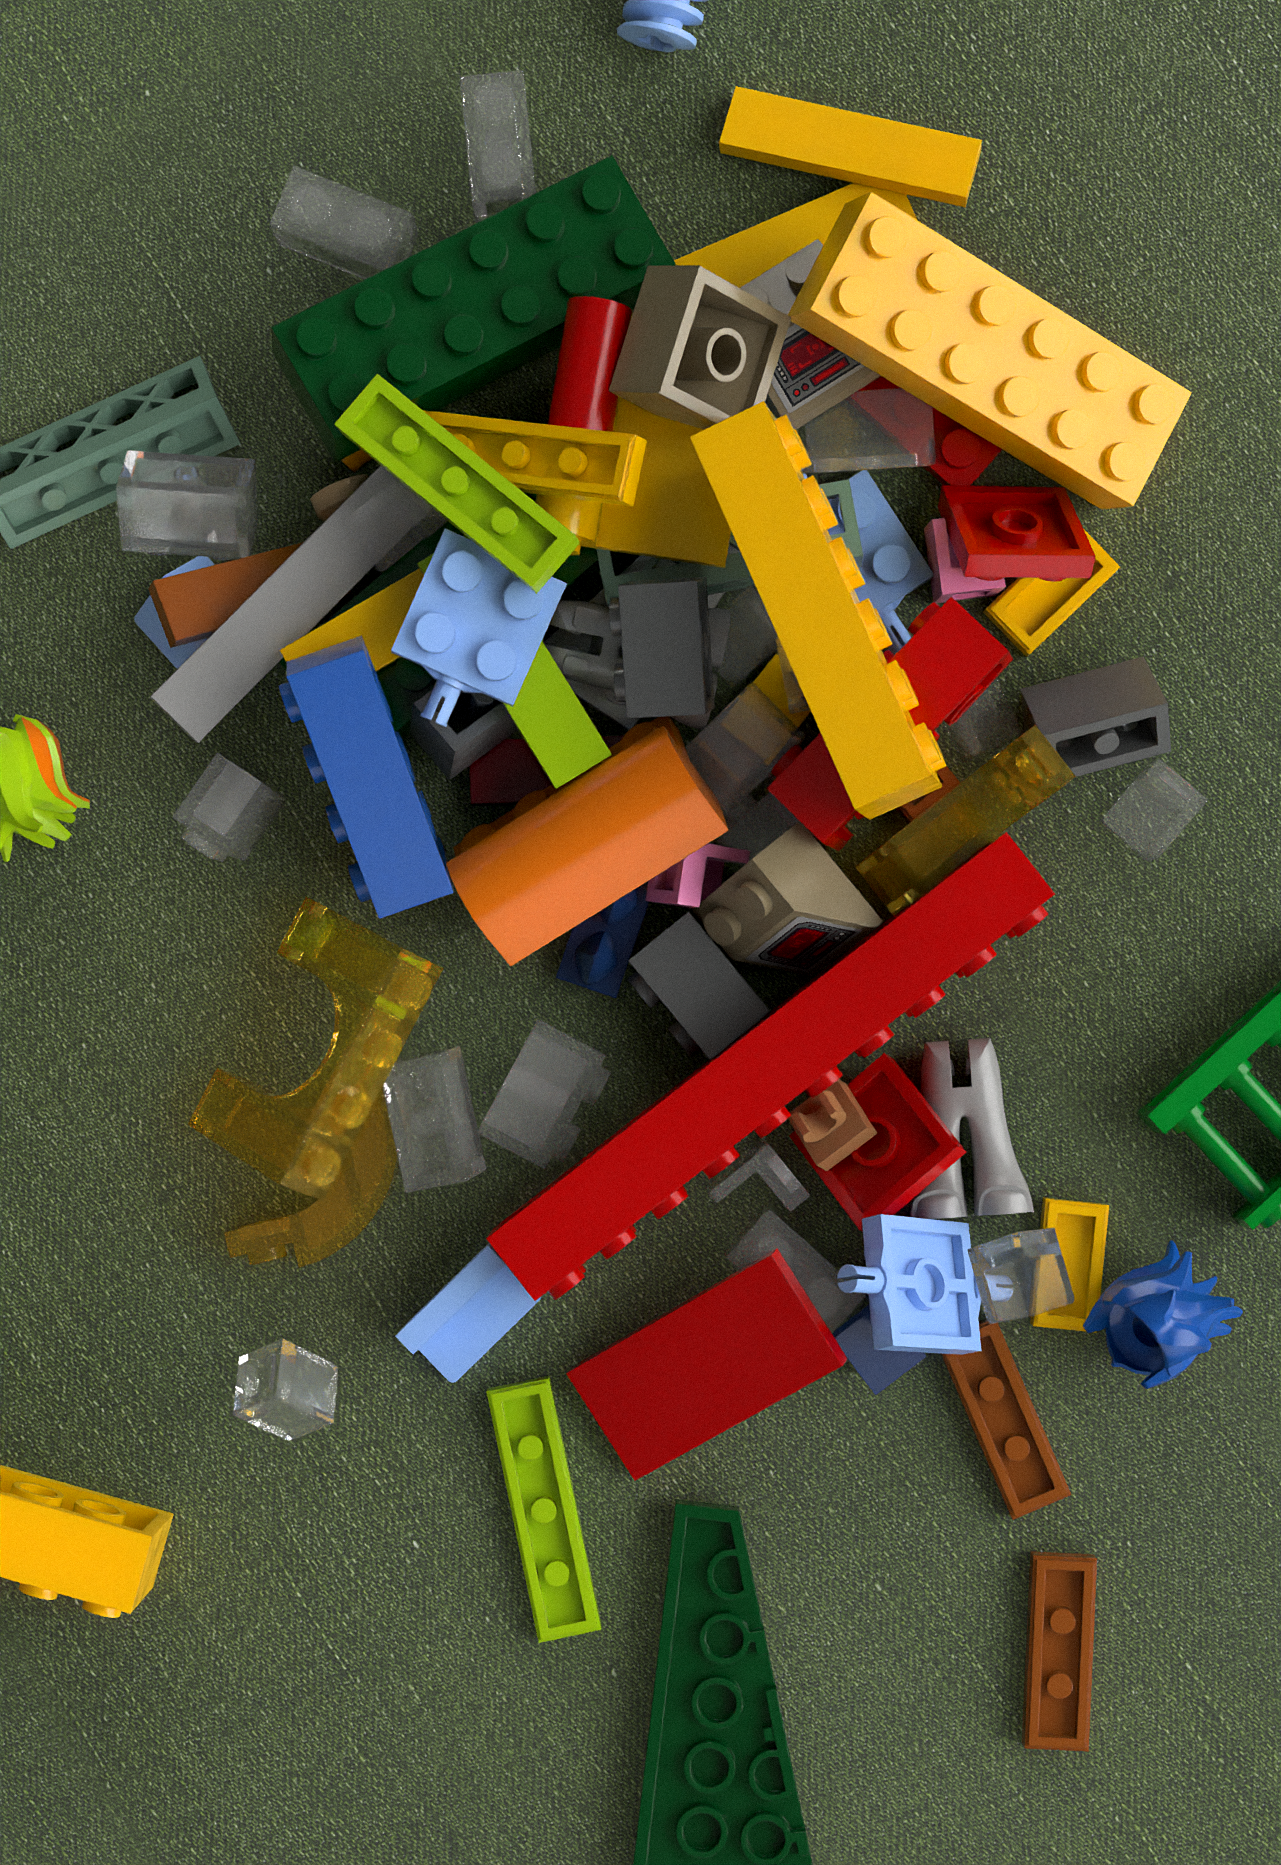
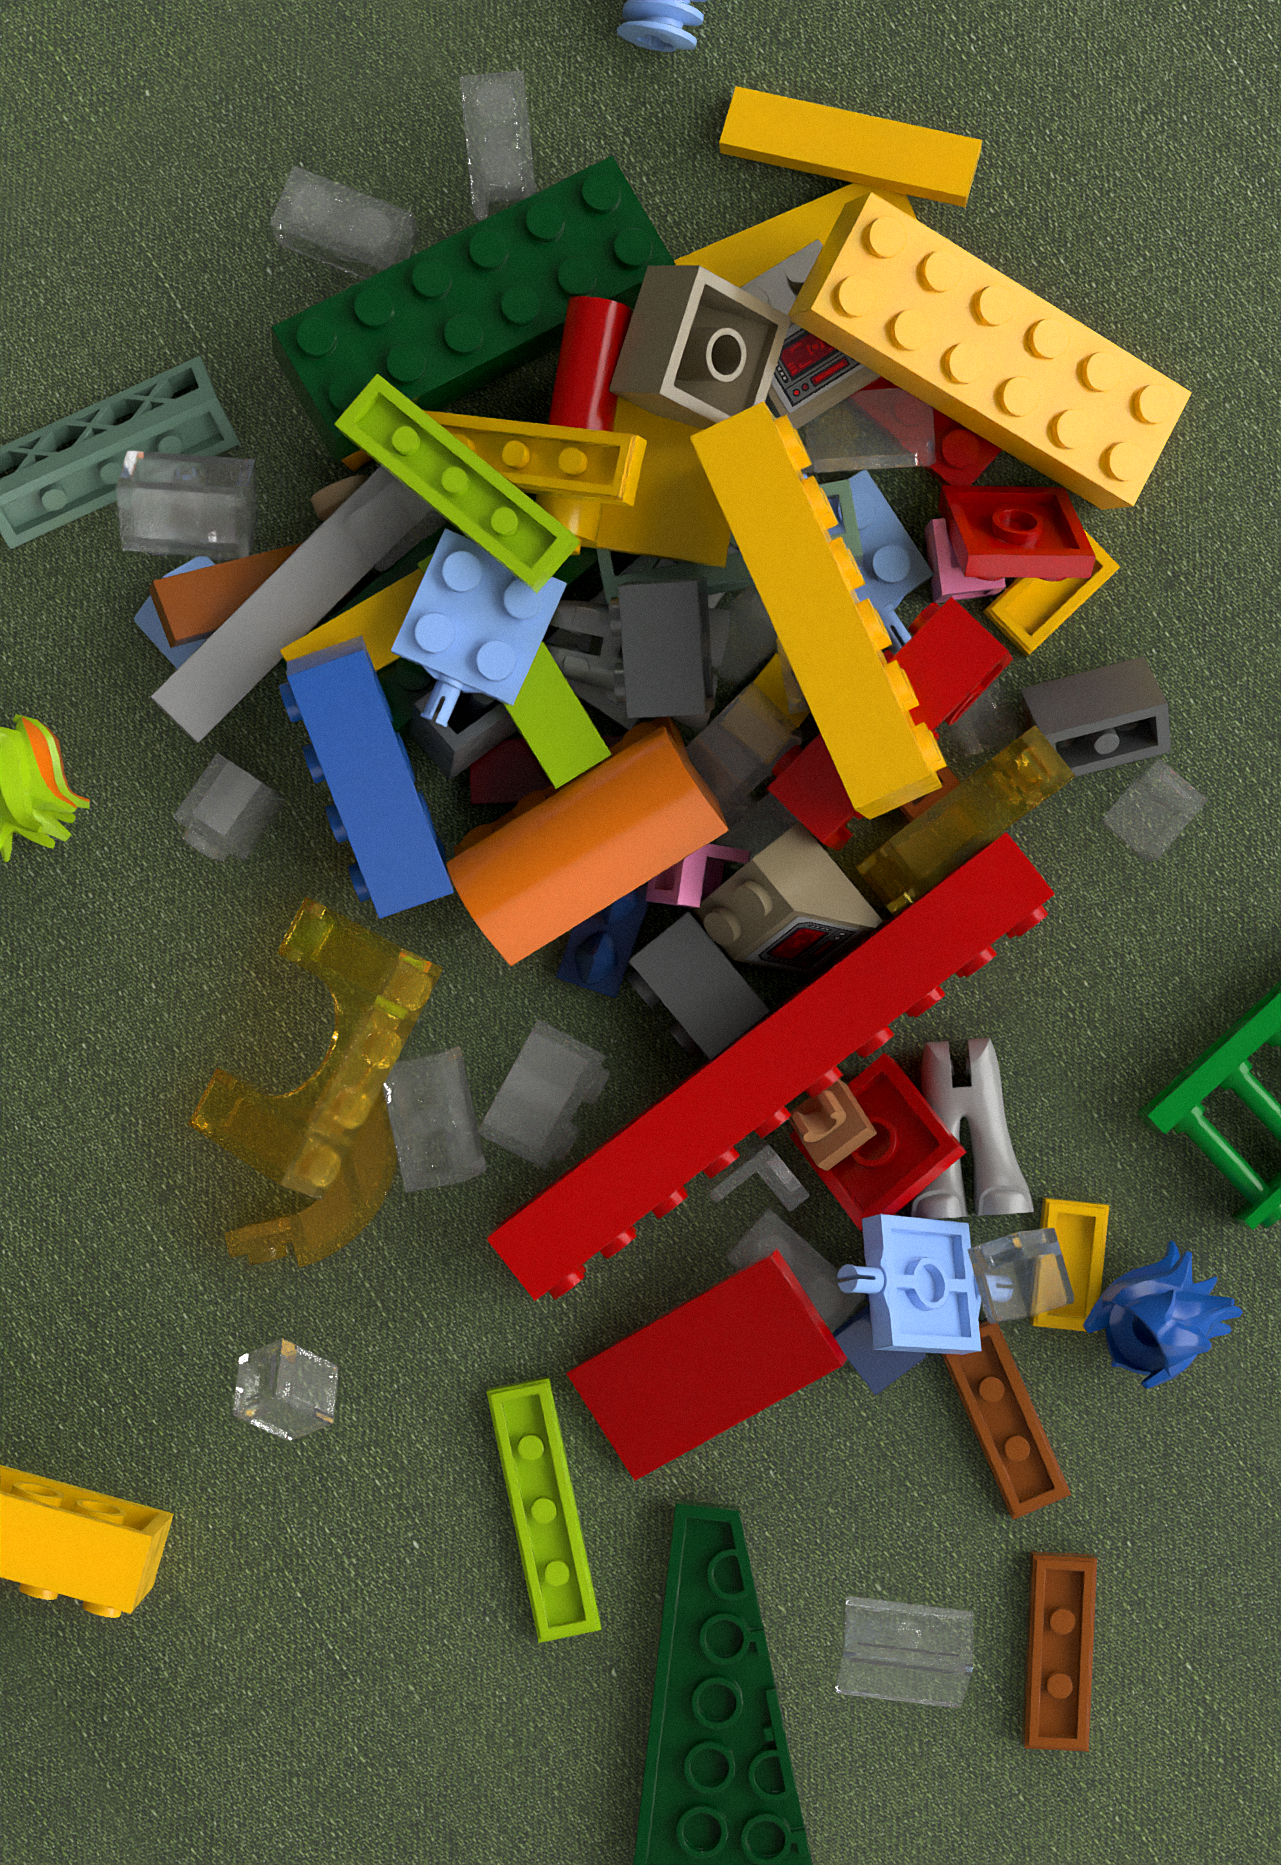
(467, 1315): light blue panel -> none
(905, 1652): none -> clear panel

